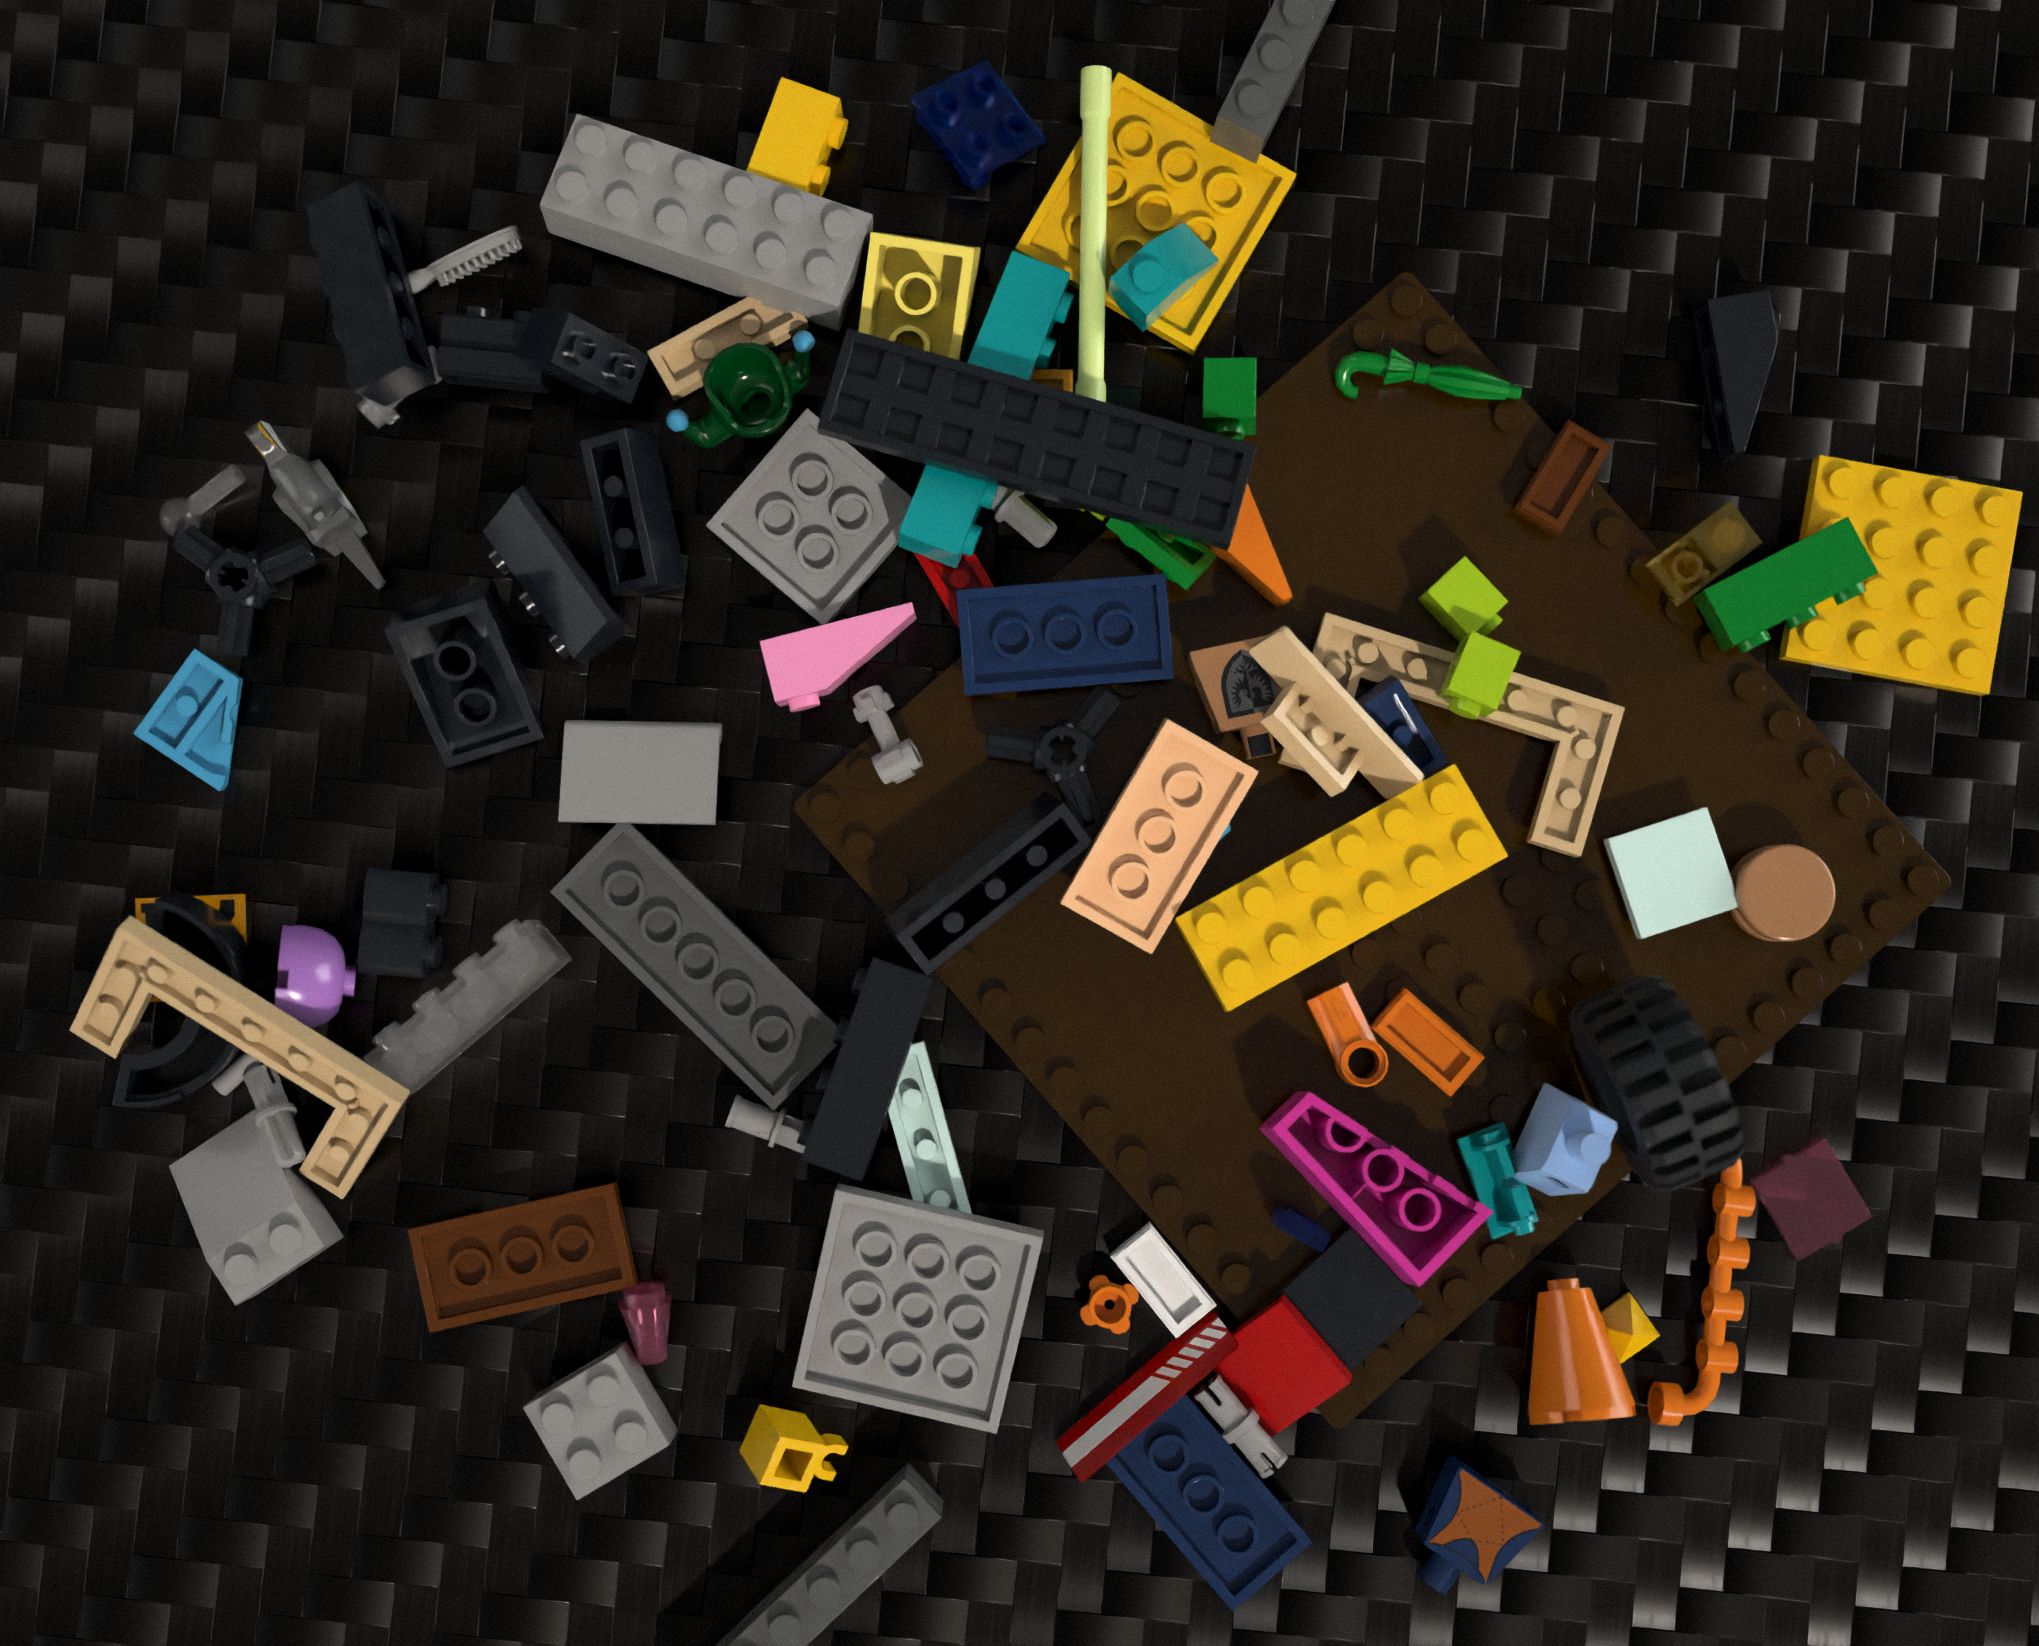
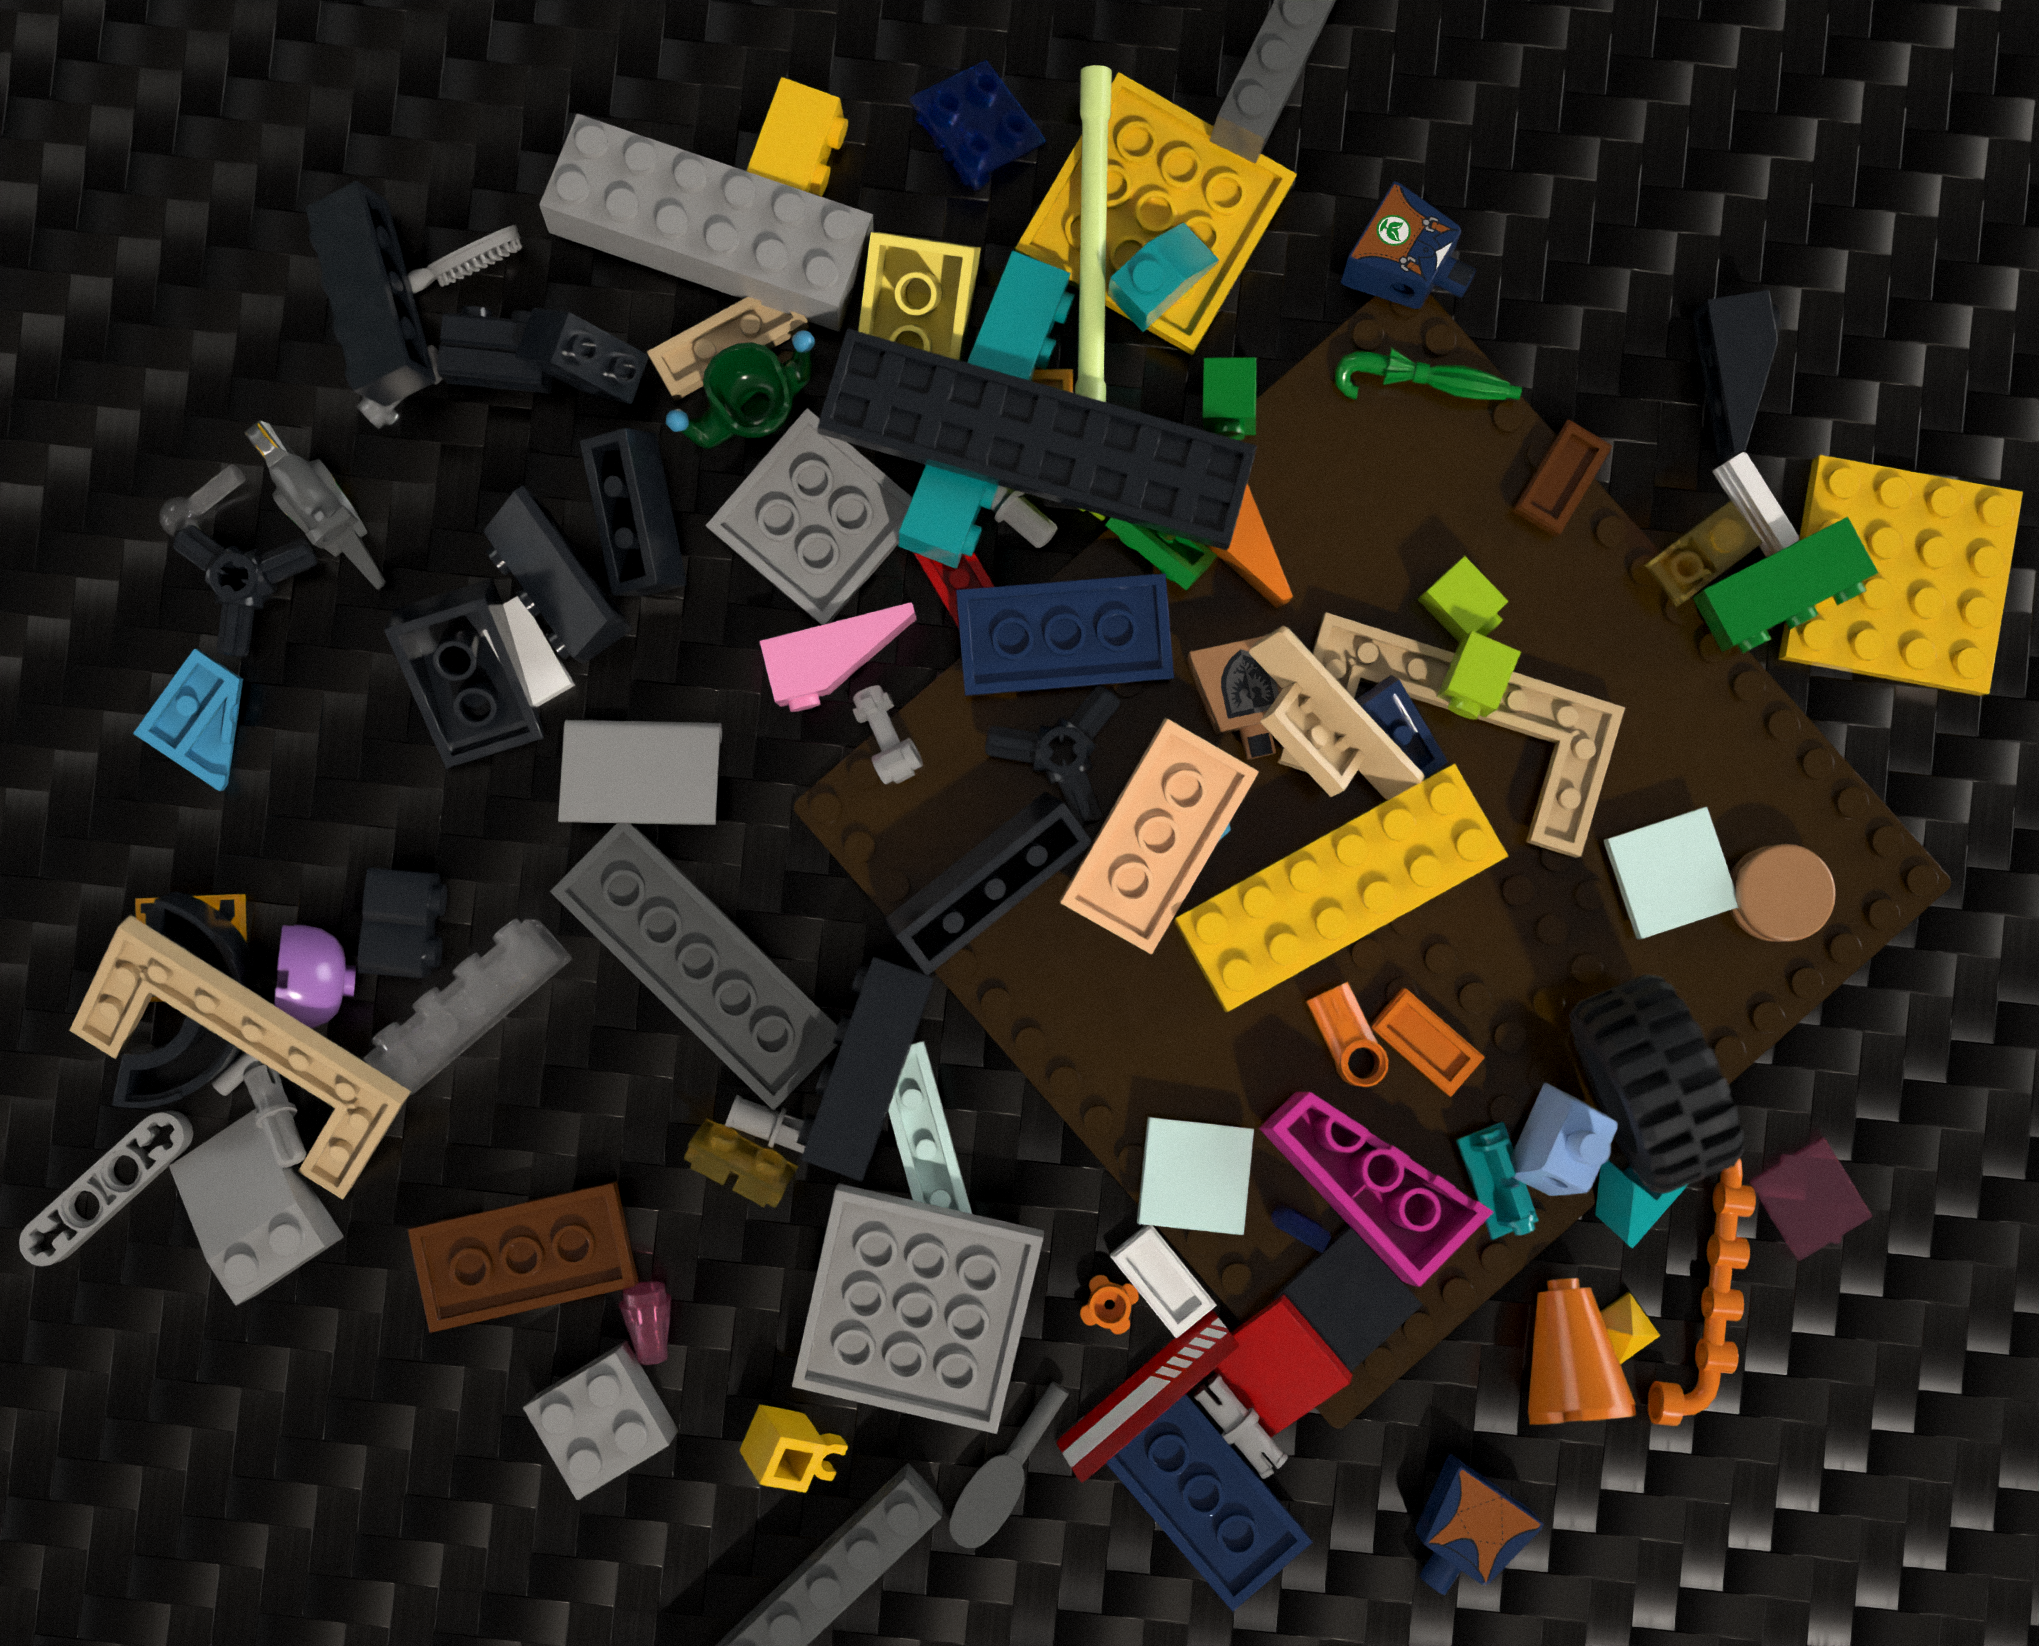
(106, 1187): none -> light grey beam
(539, 660): none -> white tile
(762, 1171): none -> clear yellow hinge
(998, 1483): none -> dark grey piece
(1195, 1176): none -> light aqua tile
(1407, 252): none -> torso
(1628, 1204): none -> teal slope
(1756, 503): none -> white tile

